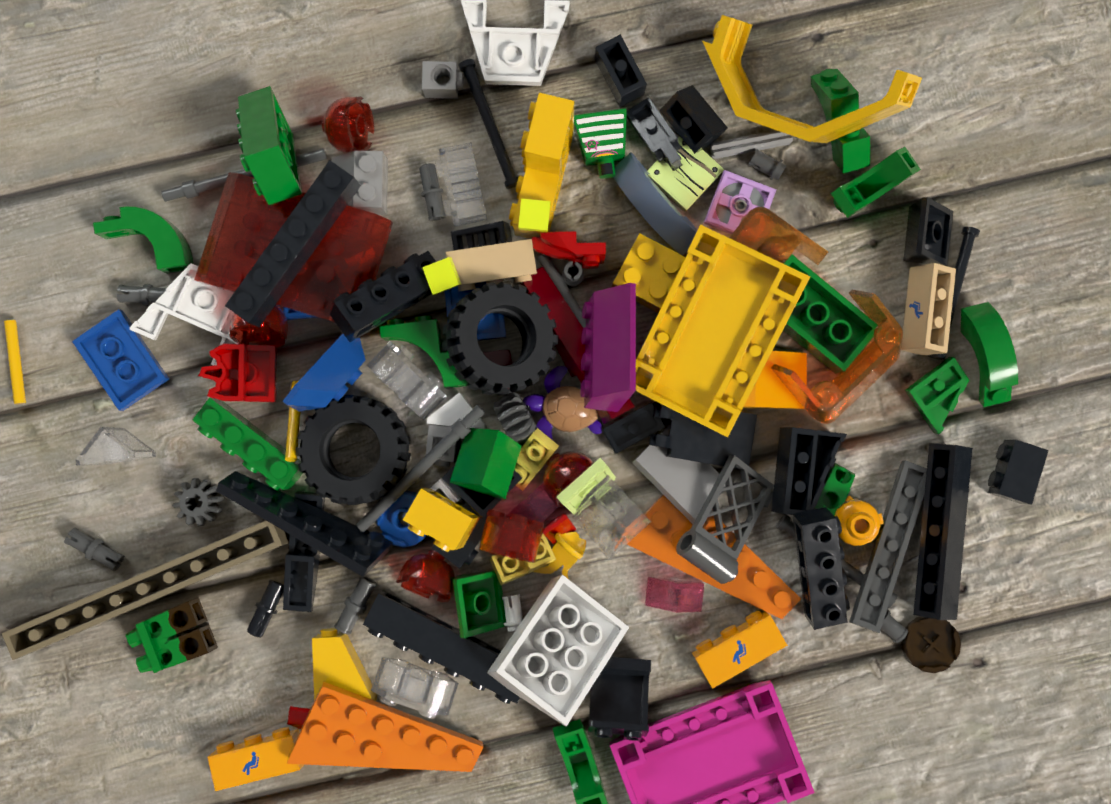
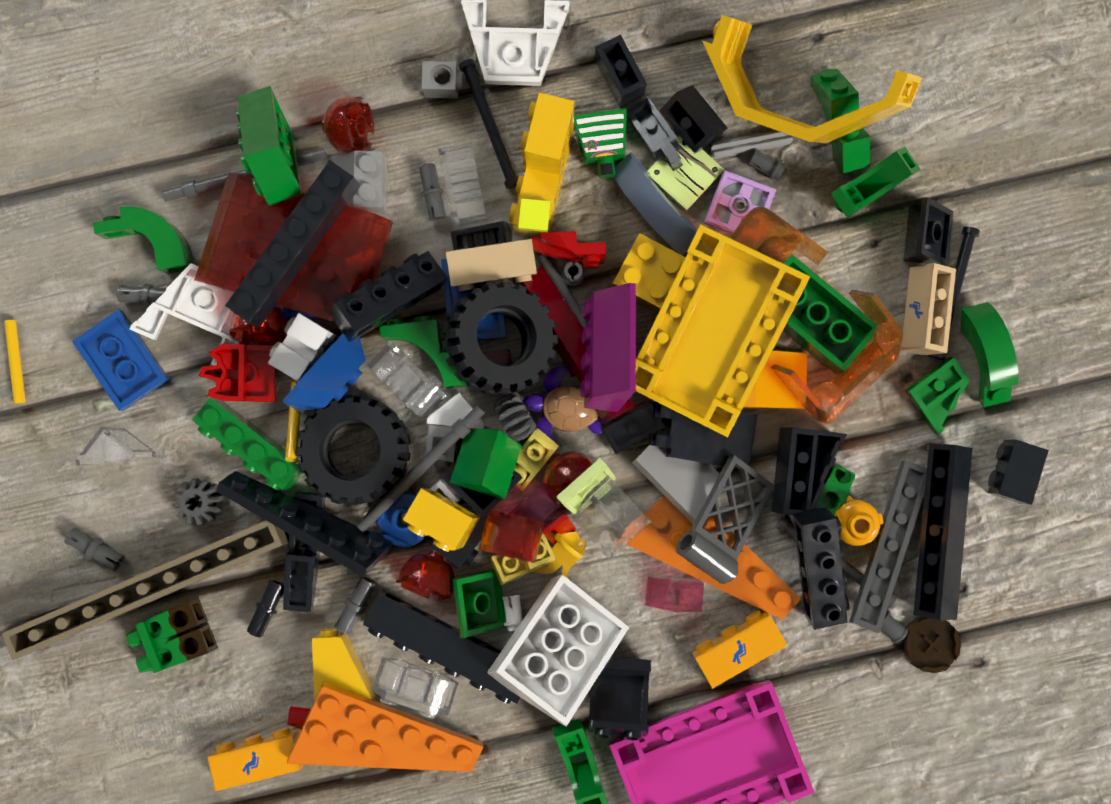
(301, 347): none -> white brick
(442, 275): neon yellow tile -> none

